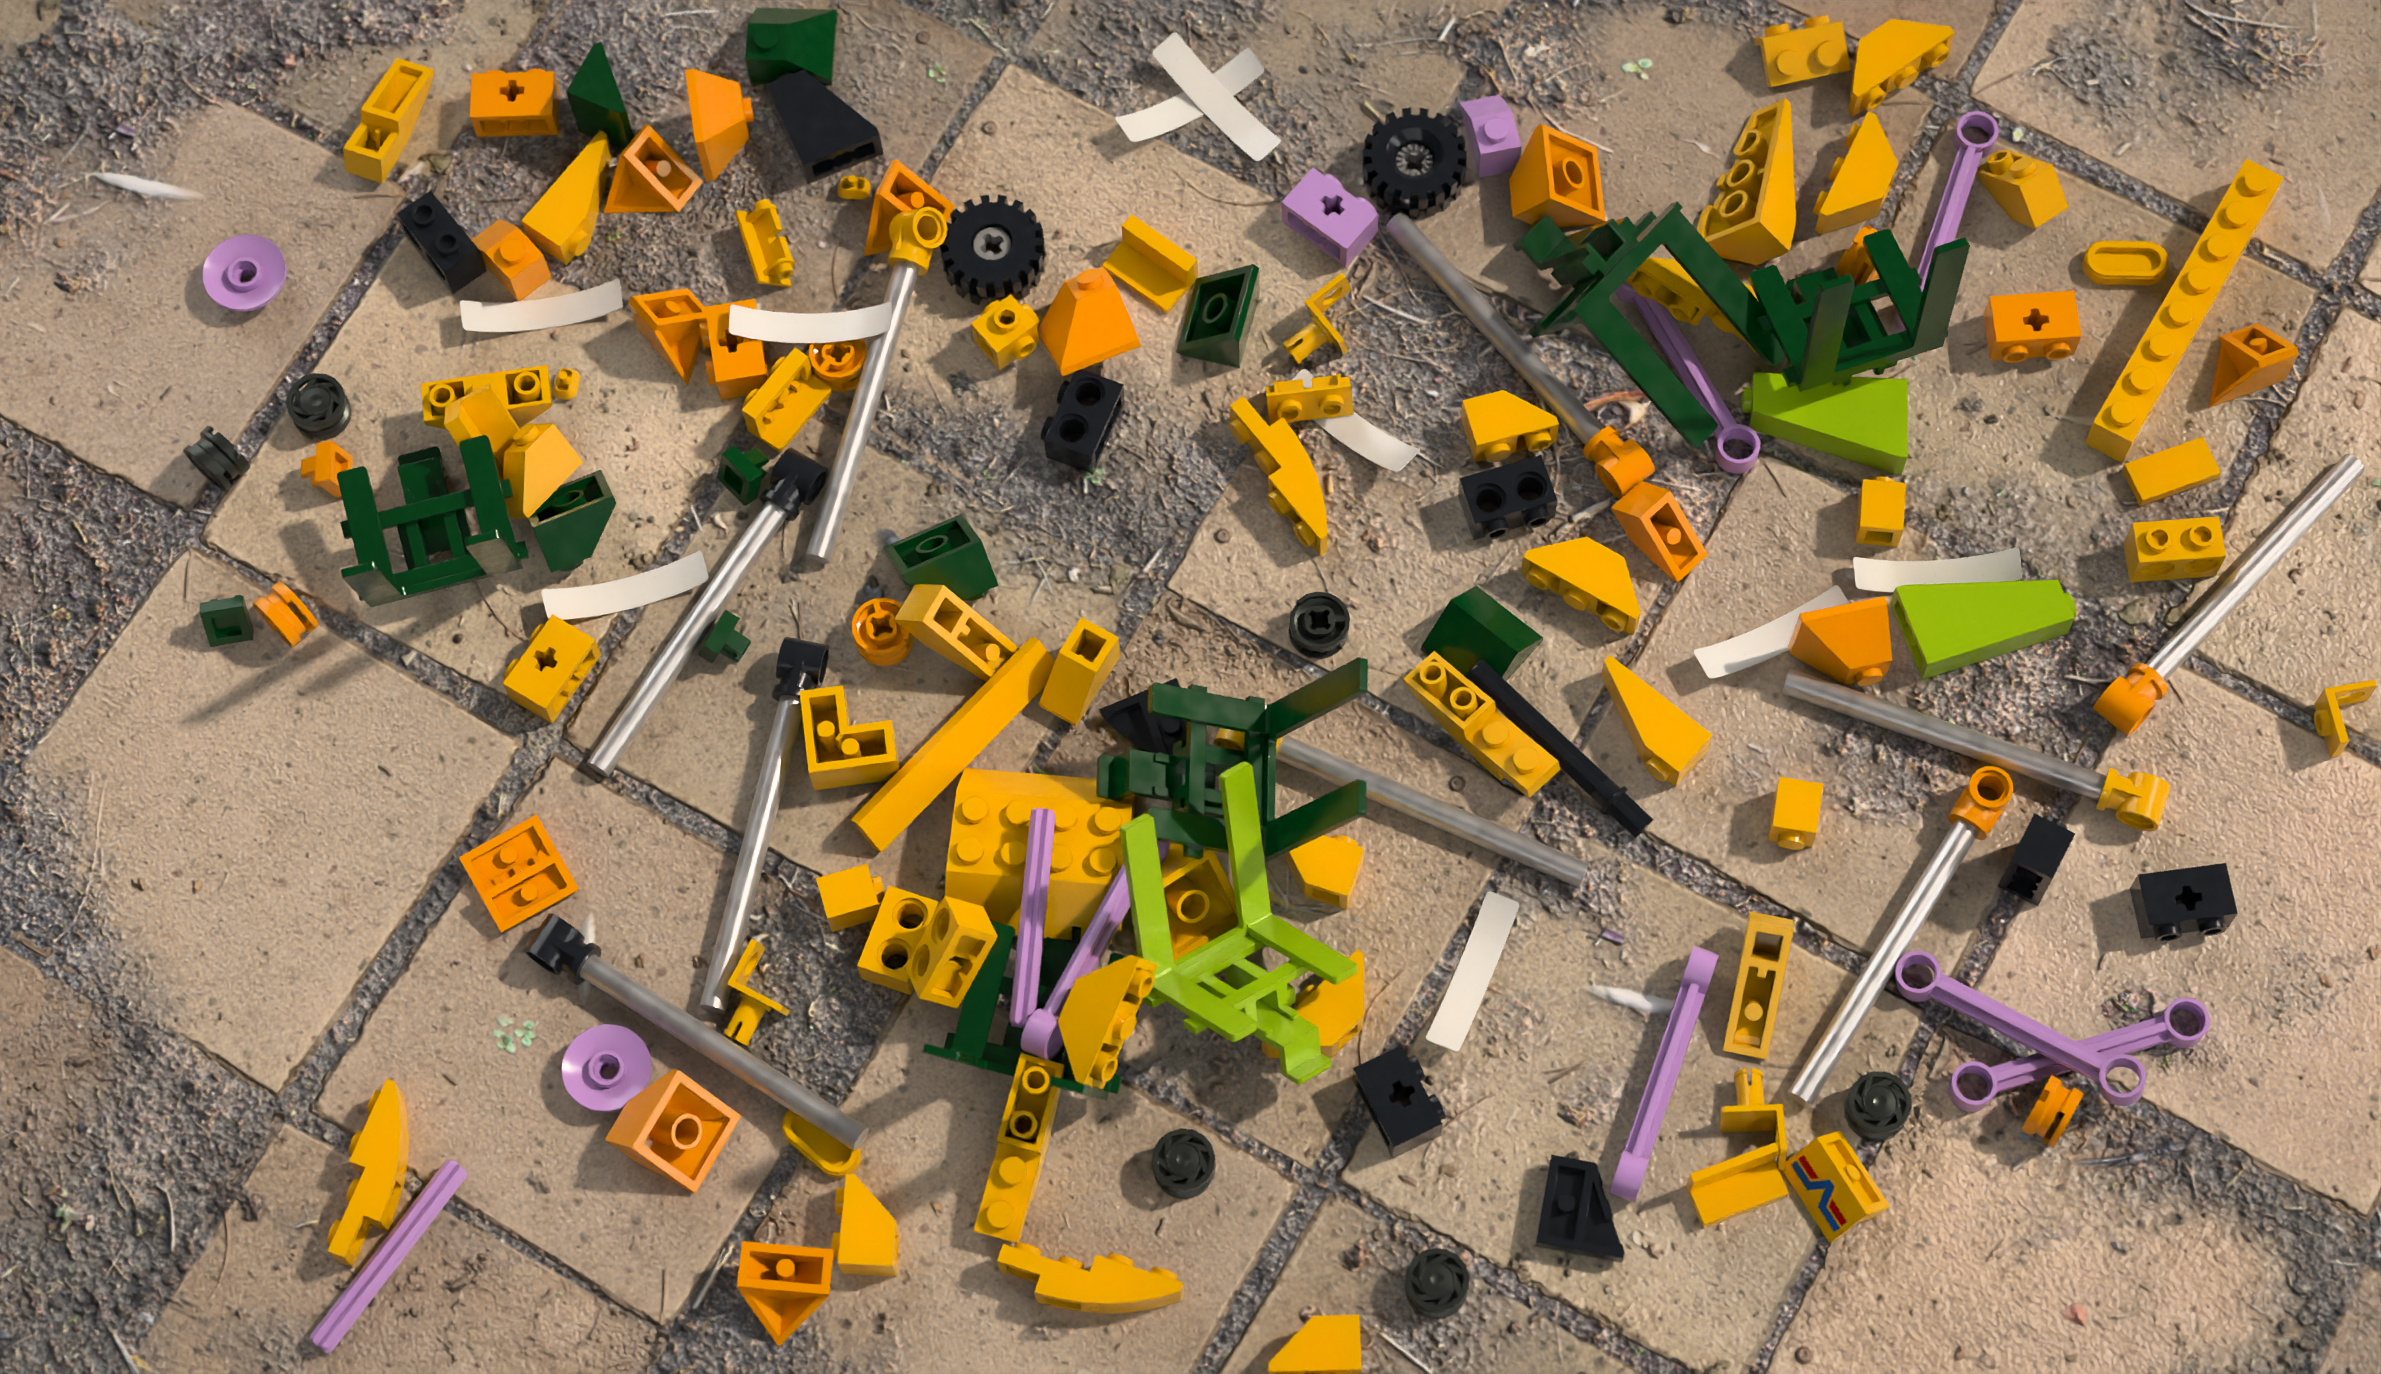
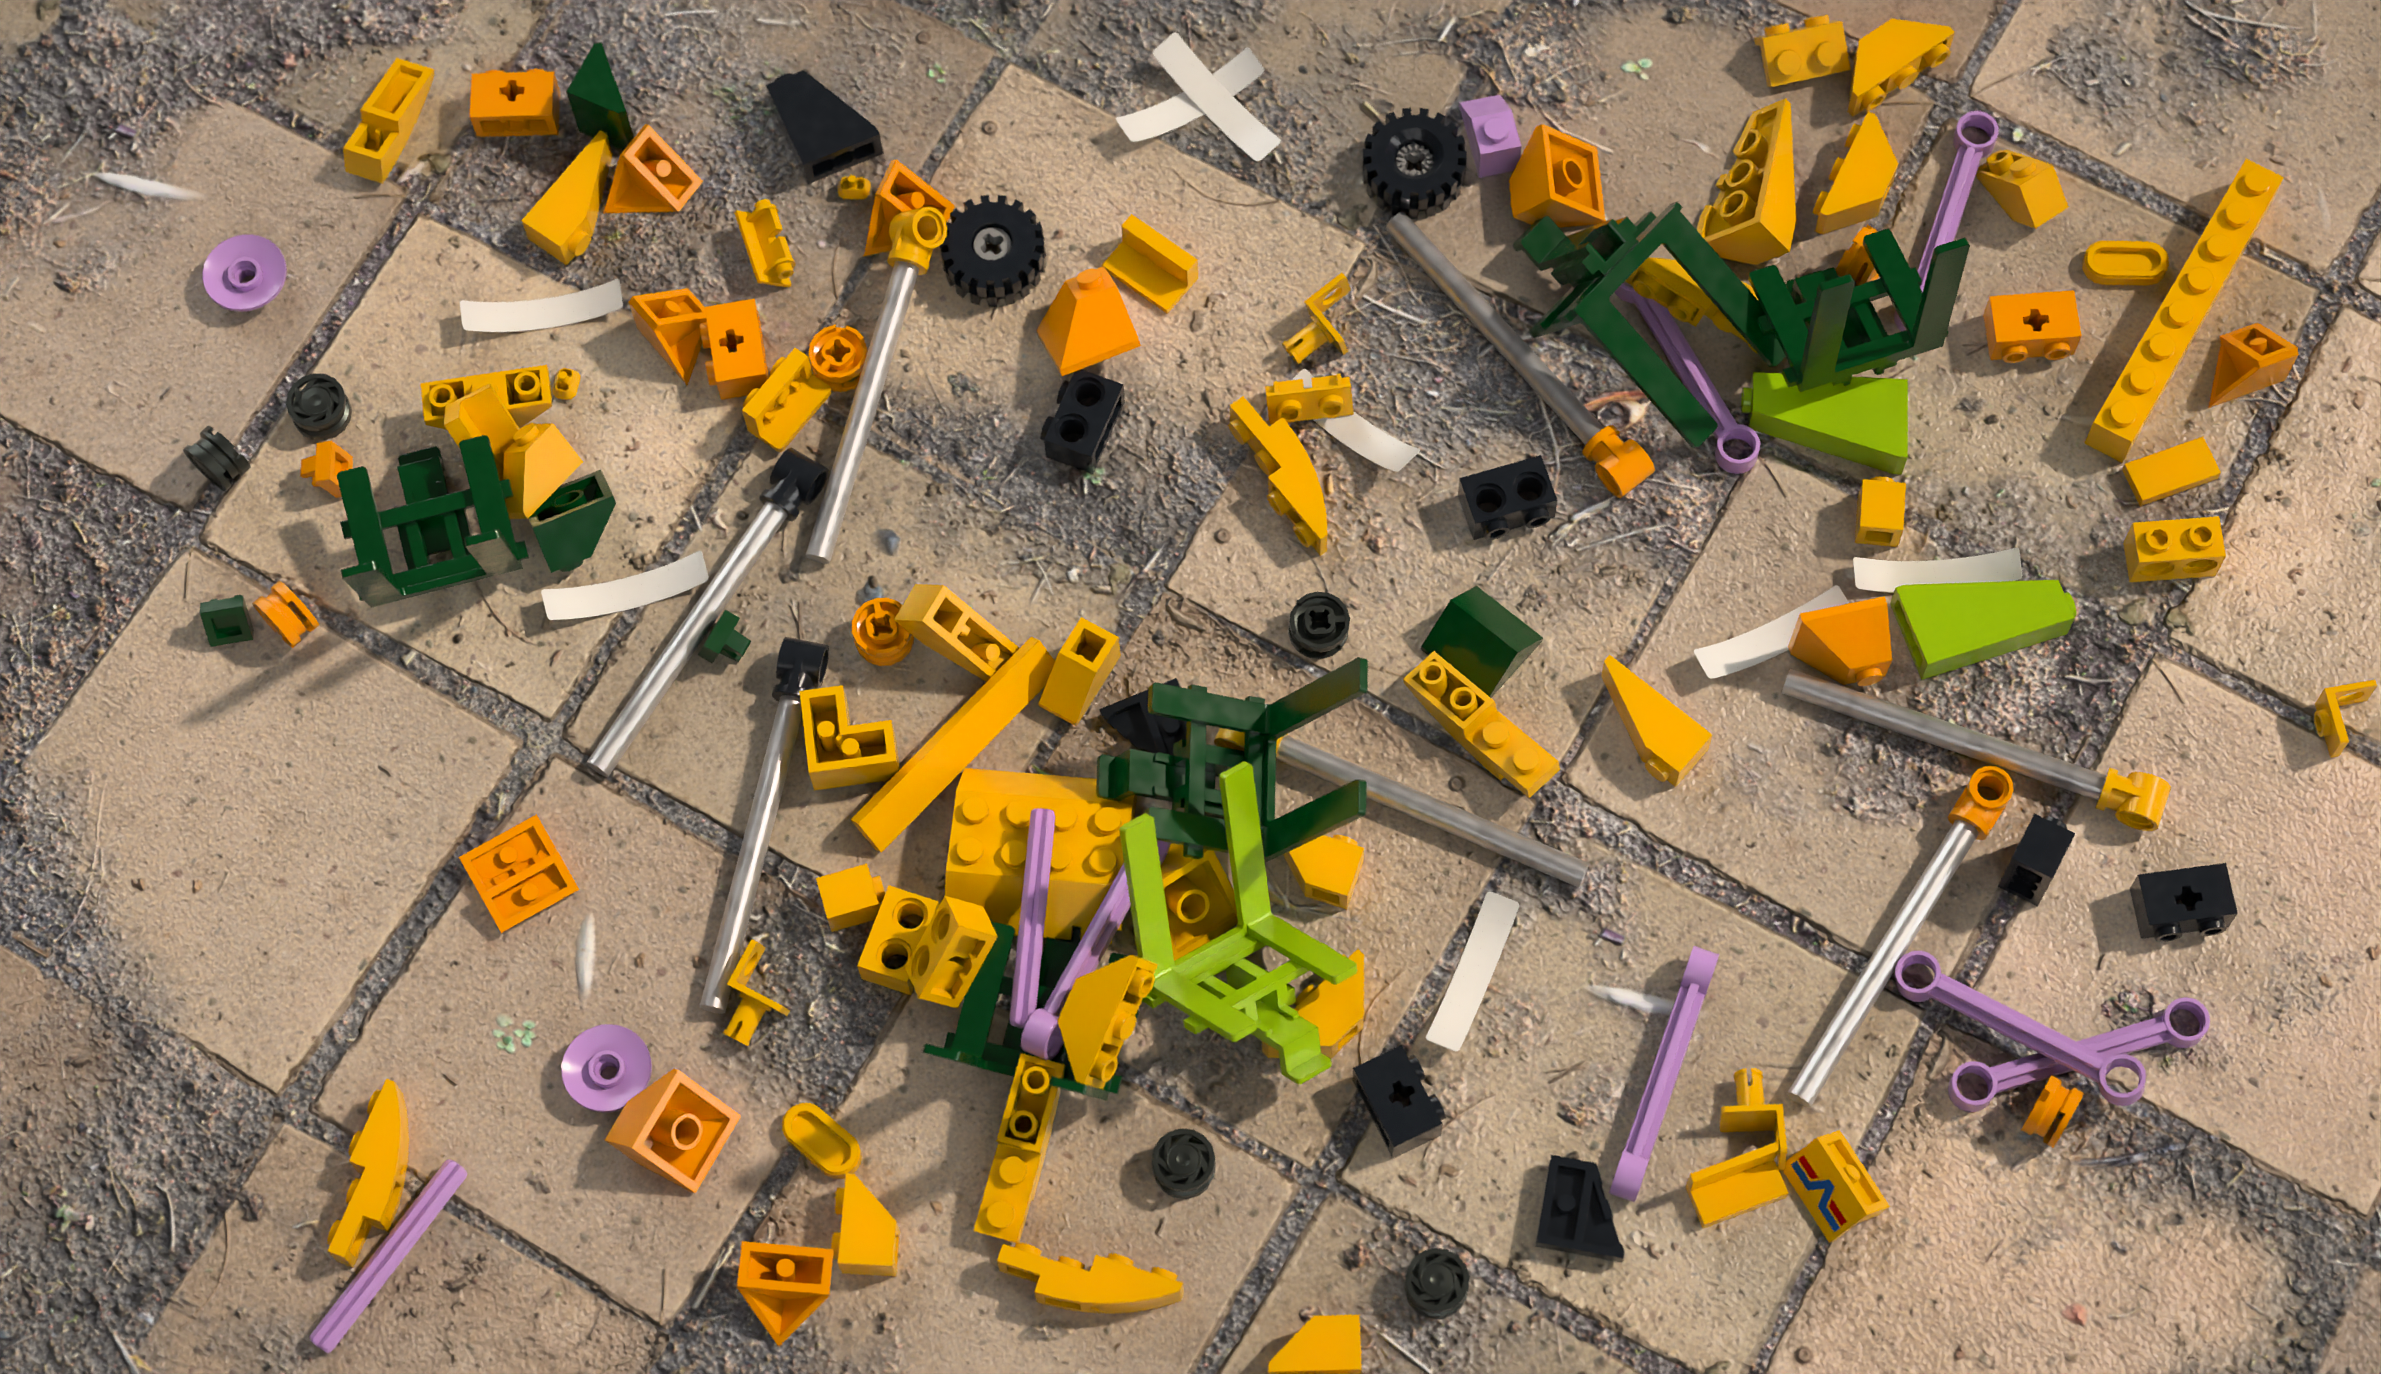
(441, 242): black brick -> none
(512, 258): light orange slope -> none
(550, 689): yellow brick -> none
(562, 948): flat silver piece -> none
(717, 119): light orange slope -> none
(742, 473): dark green tile -> none
(791, 42): dark green slope -> none
(808, 326): white sticker -> none
(945, 556): dark green slope -> none
(1006, 331): yellow brick -> none
(1221, 316): dark green slope -> none
(1330, 216): lavender brick -> none
(1505, 425): yellow slope -> none
(1570, 758): black axle -> none
(1587, 578): yellow slope -> none
(1660, 529): light orange slope -> none
(1758, 984): yellow slope -> none
(1795, 813): yellow brick -> none
(1878, 1106): pearl dark grey wheel -> none
(2132, 699): flat silver piece -> none

